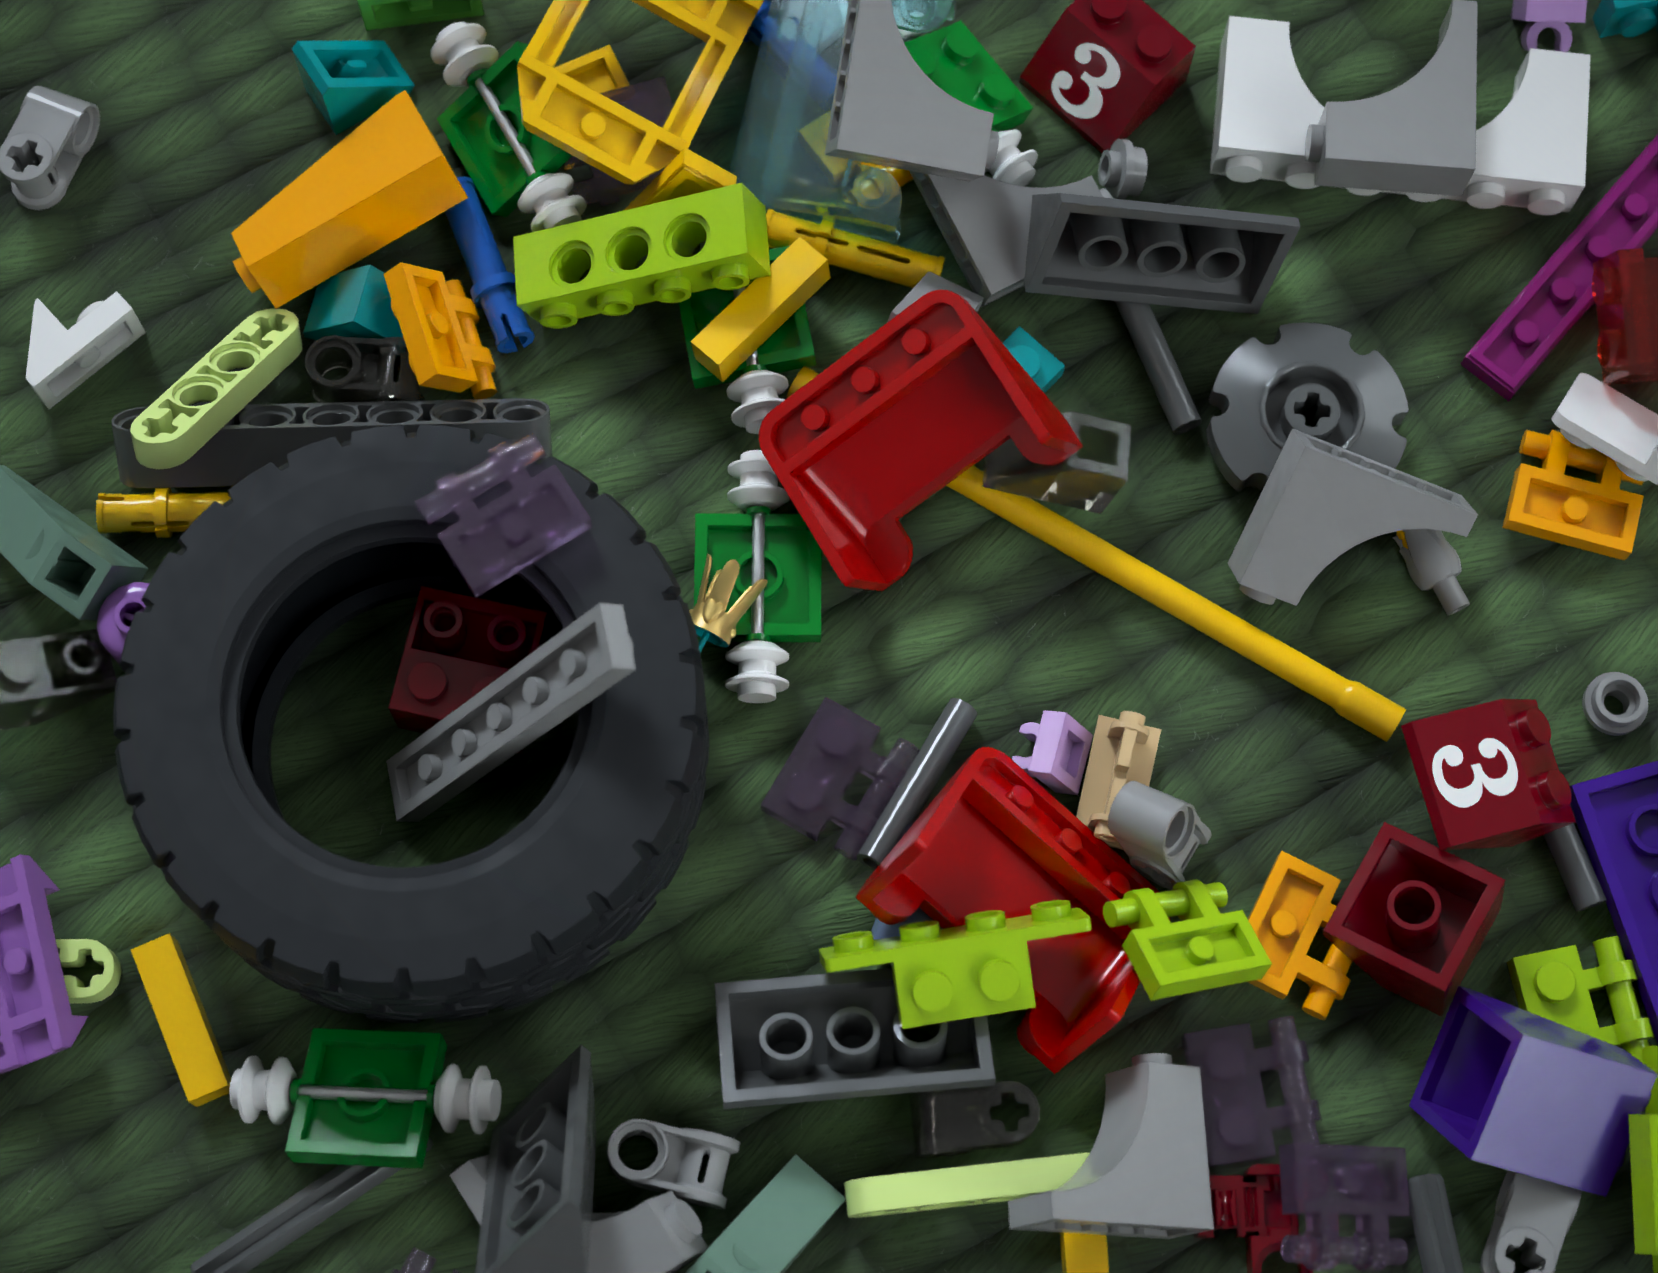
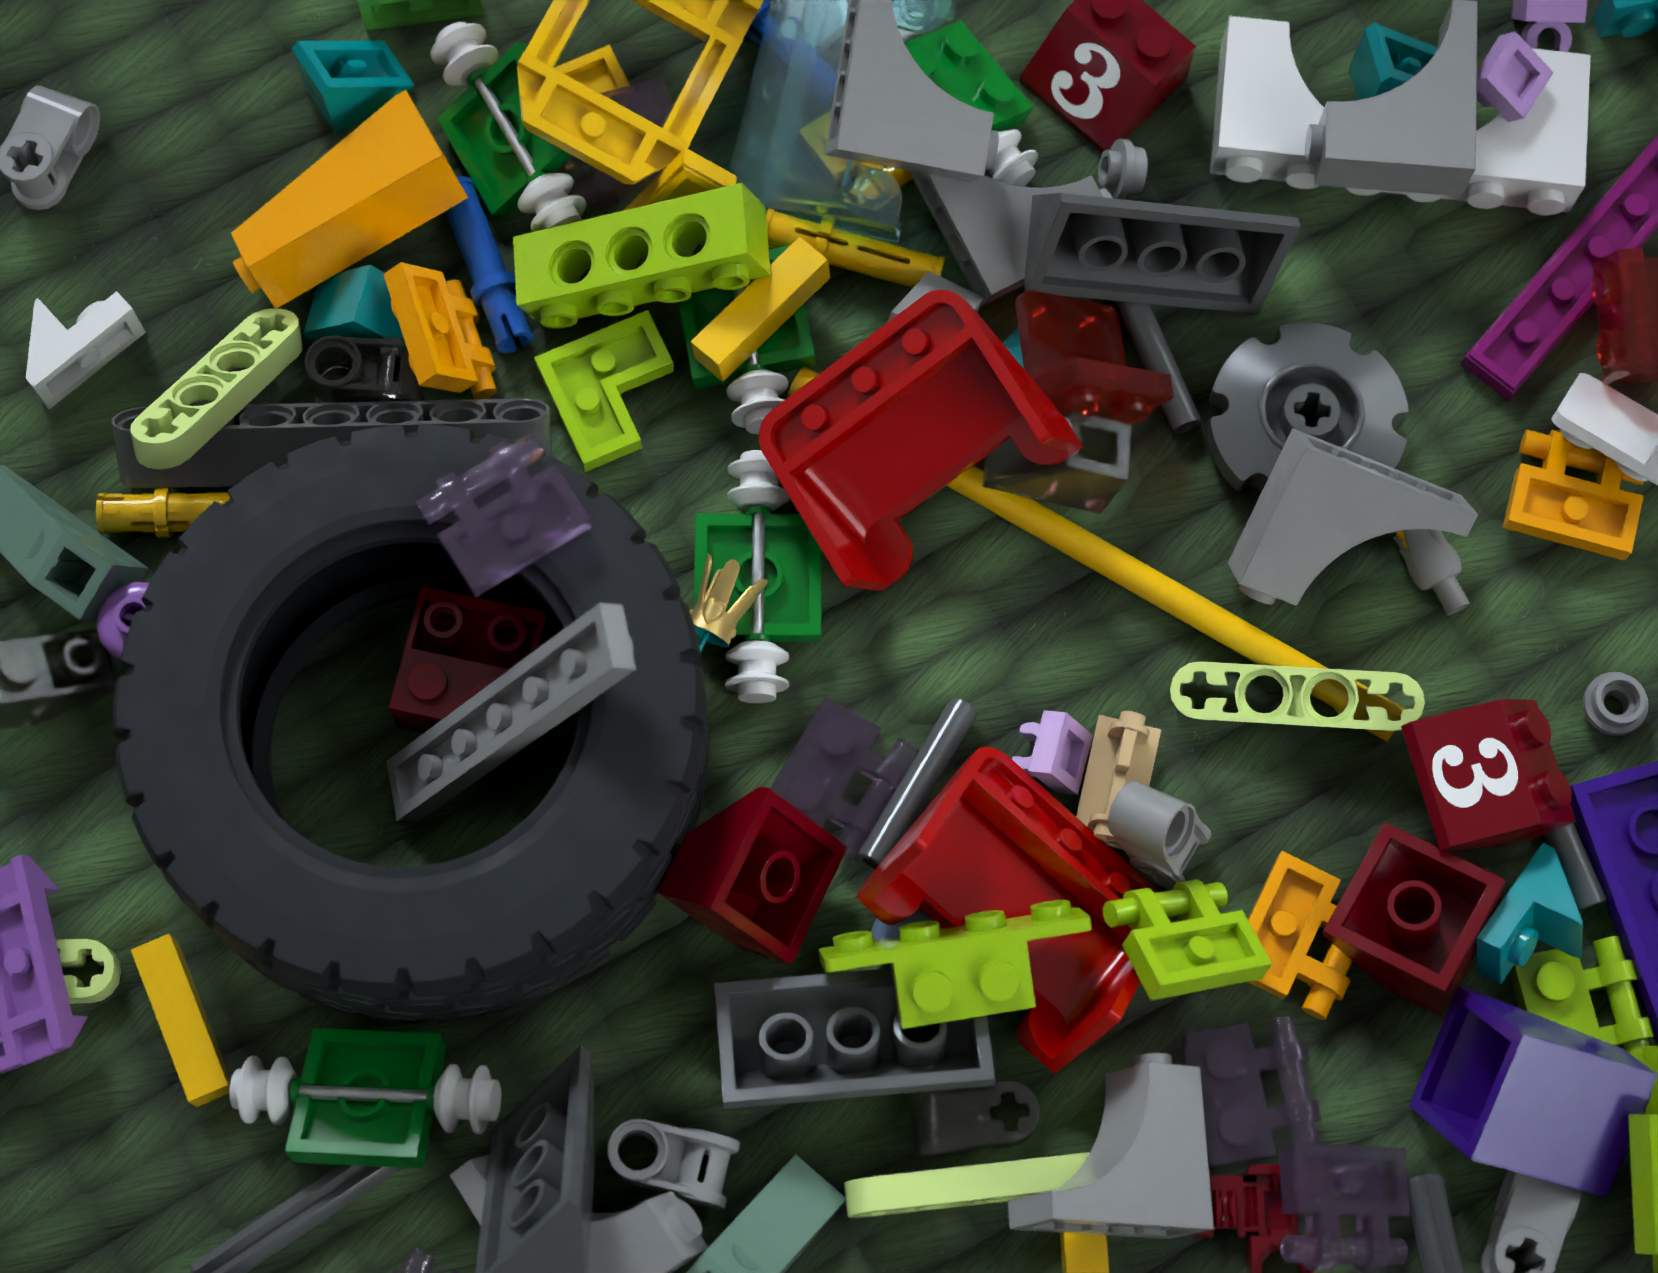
(587, 384): none -> lime plate
(755, 874): none -> dark red slope
(1080, 362): none -> clear red bracket
(1297, 689): none -> yellowish green beam
(1386, 60): none -> teal slope
(1511, 77): none -> lavender tile
(1533, 910): none -> teal slope

